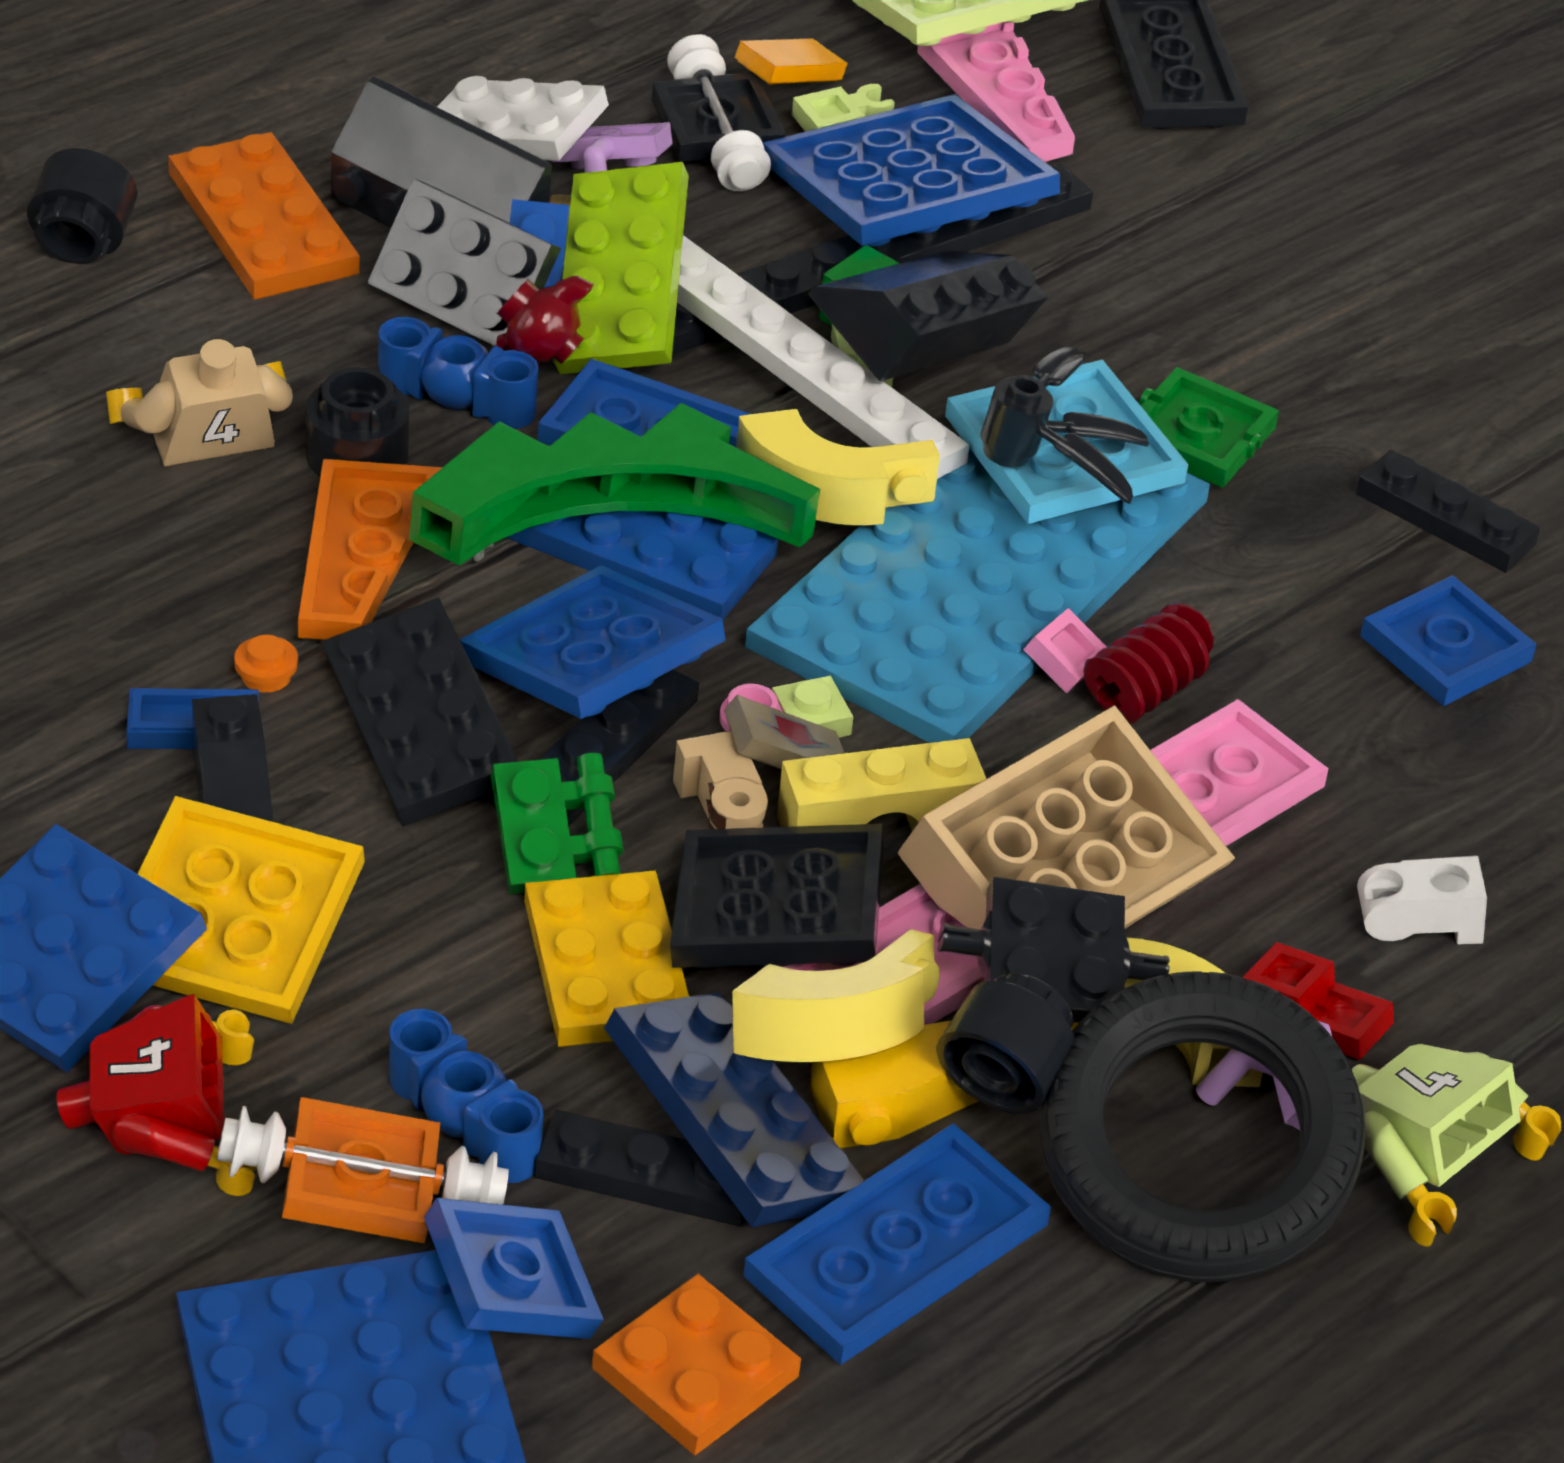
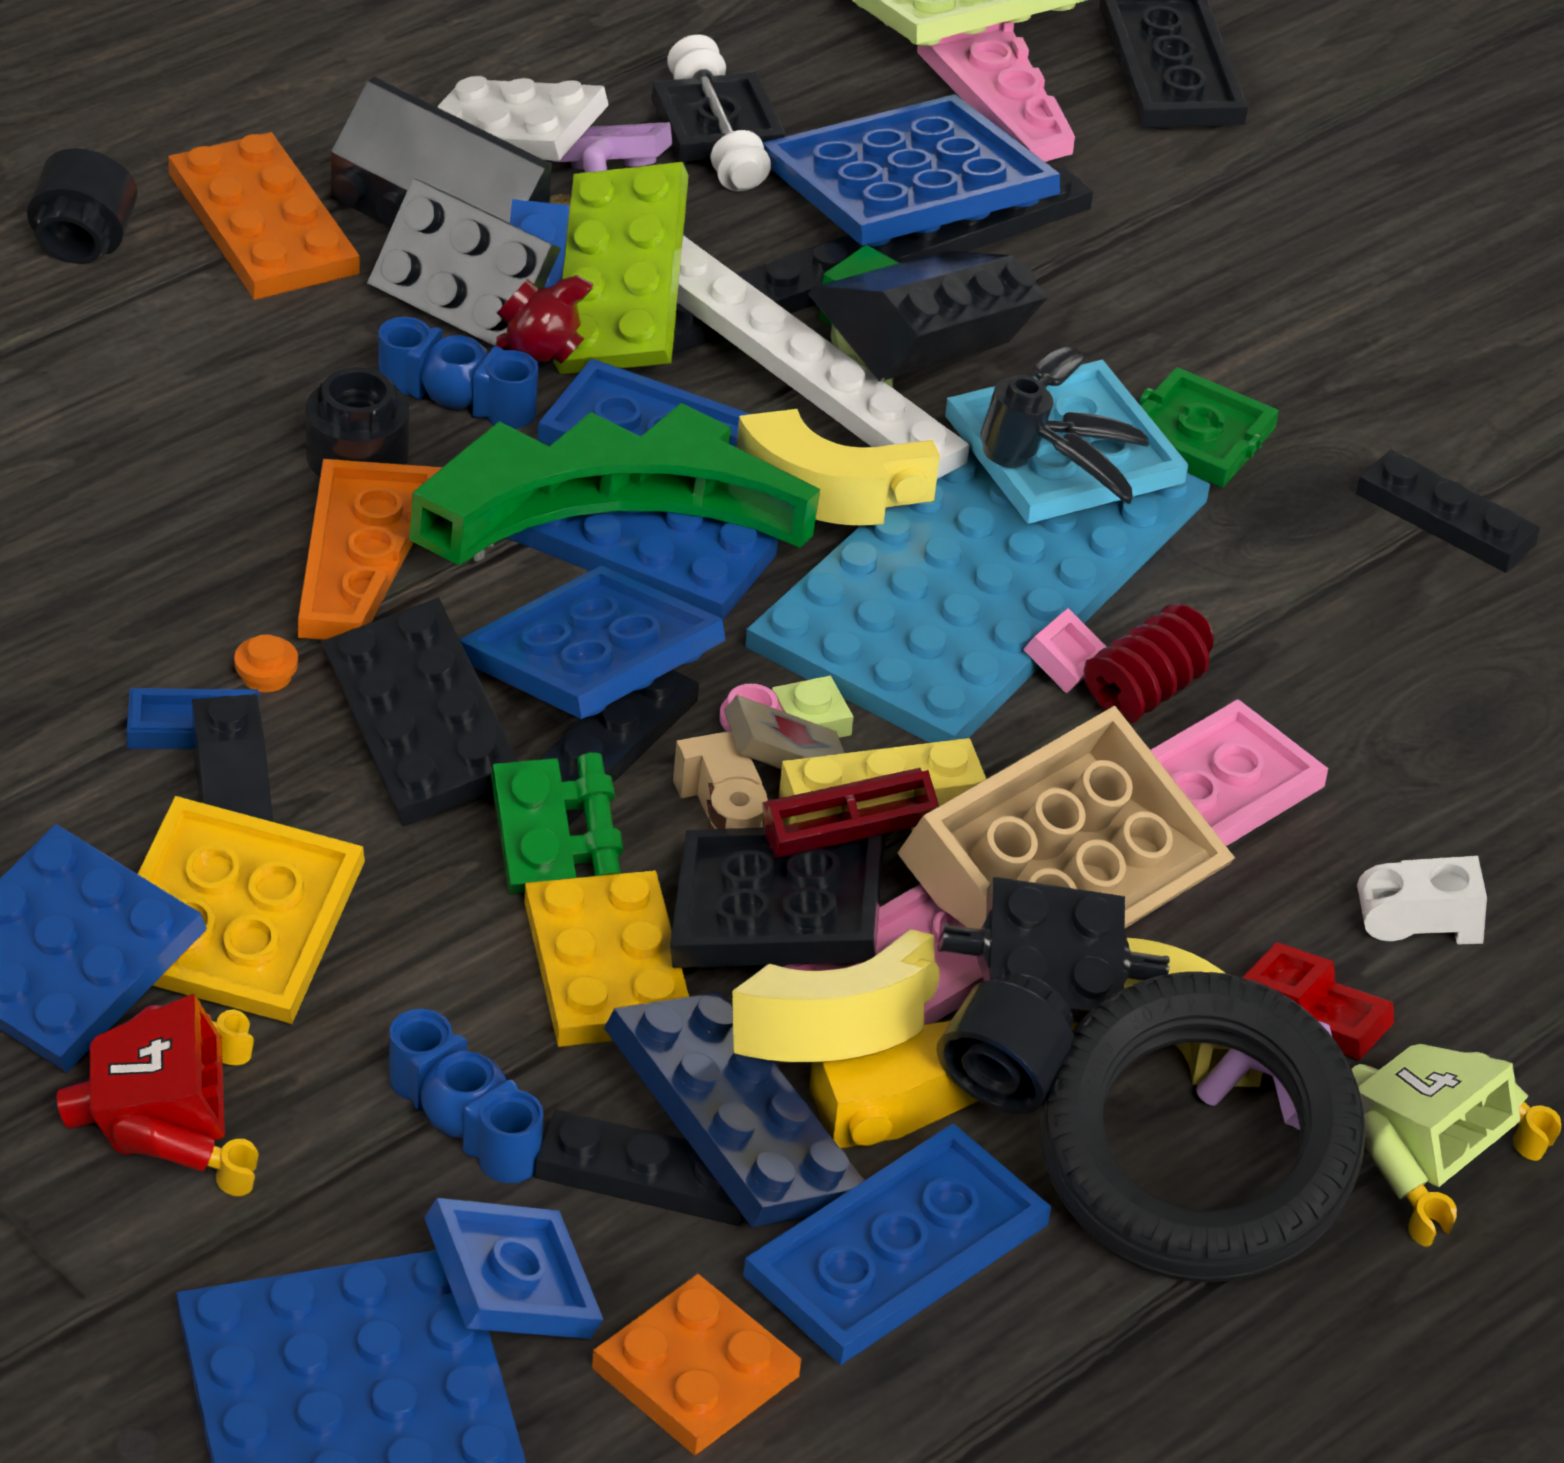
(206, 404): tan torso -> none
(359, 1167): orange plate -> none
(790, 61): light orange tile -> none
(836, 106): yellowish green plate -> none
(852, 822): none -> dark red piece
(1448, 640): blue plate -> none

